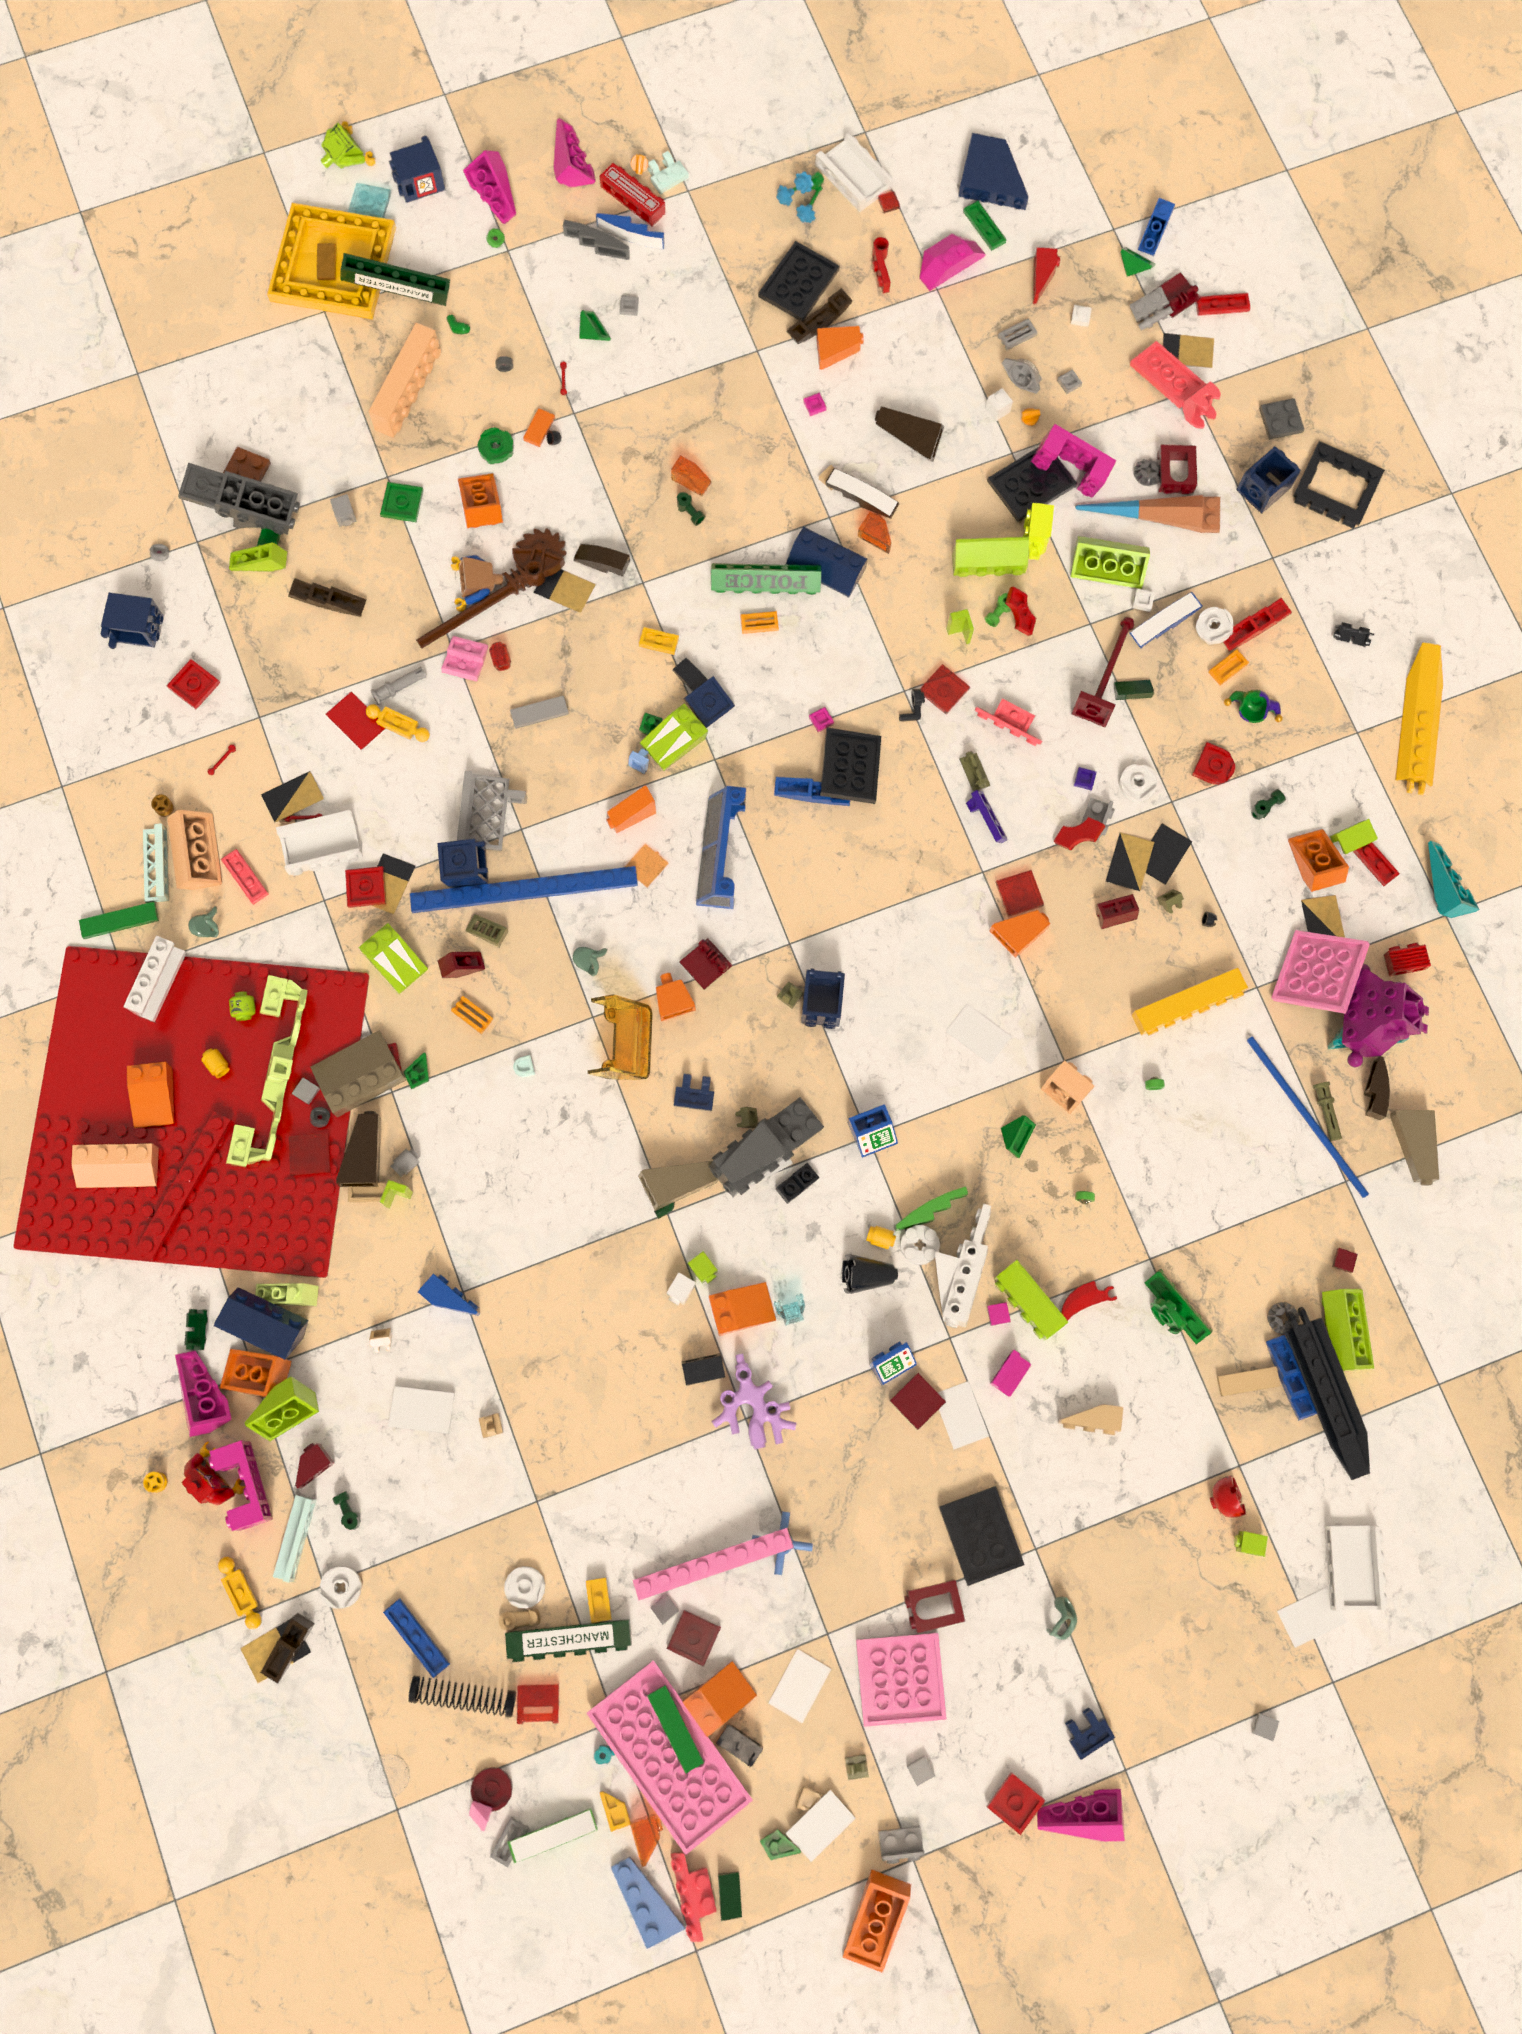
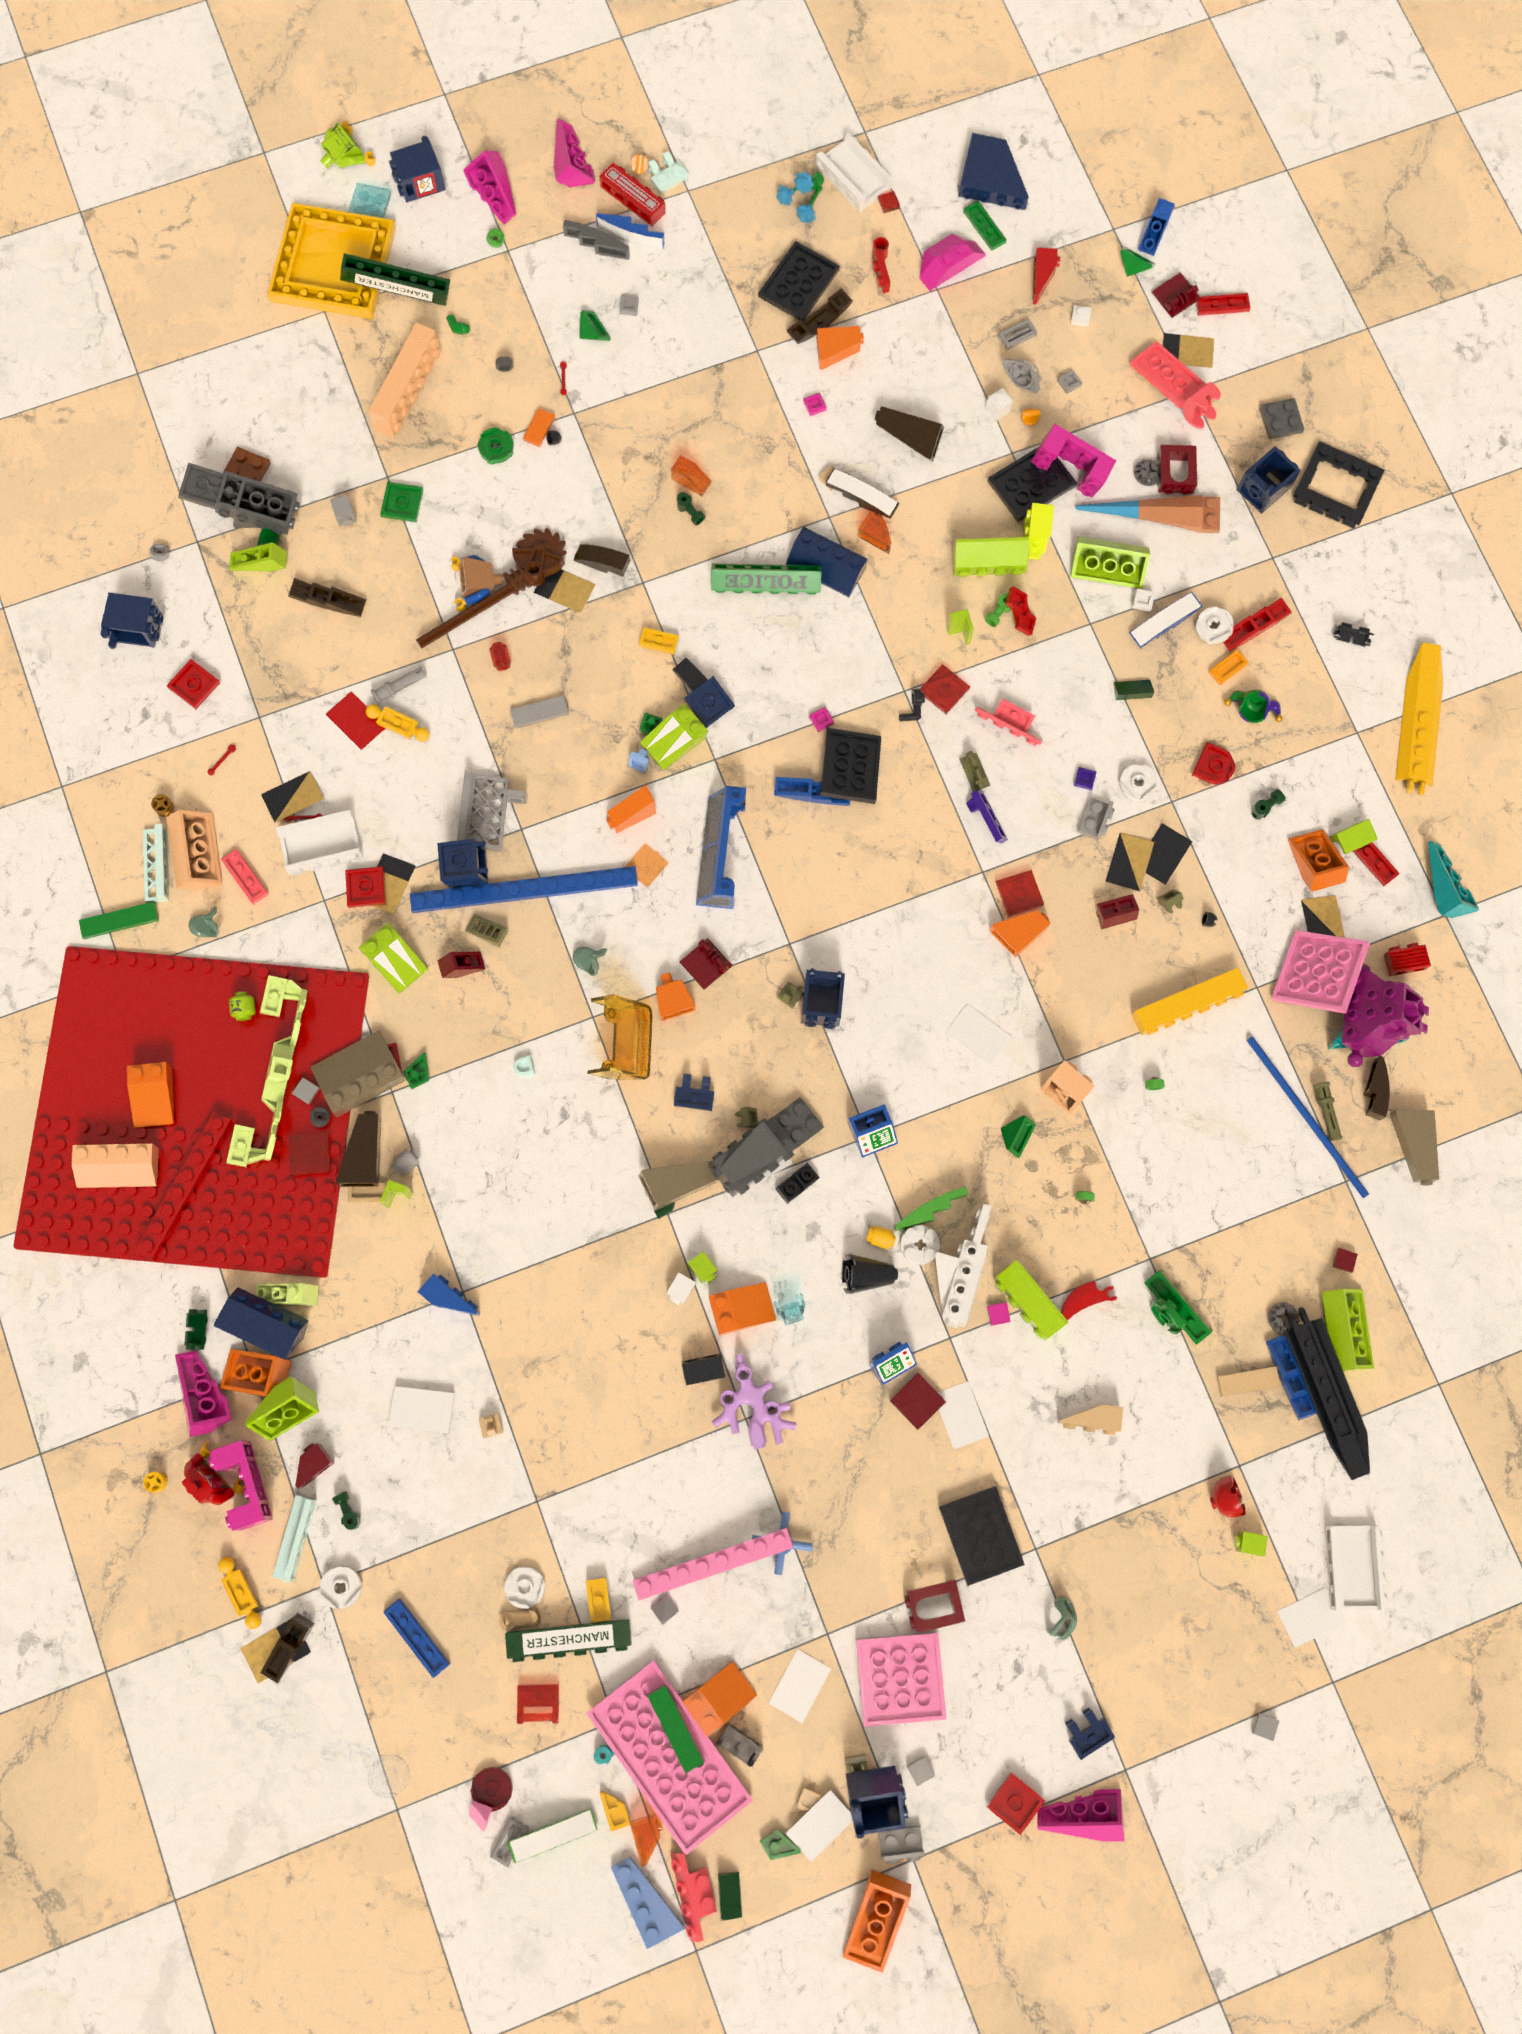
(155, 979): white panel -> none
(215, 1062): yellow brick -> none
(326, 261): pearl gold tile -> none
(379, 1338): tan tile -> none
(414, 1689): black piece -> none
(460, 1005): light orange tile -> none
(464, 658): bright pink slope -> none
(480, 500): orange slope -> none
(693, 1638): dark red tile -> none
(756, 624): light orange tile -> none
(876, 1800): none -> dark blue container
(1010, 1373): dark pink panel -> none
(1087, 831): red tile -> none
(1094, 707): dark red tile -> none
(1148, 305): light grey plate -> none

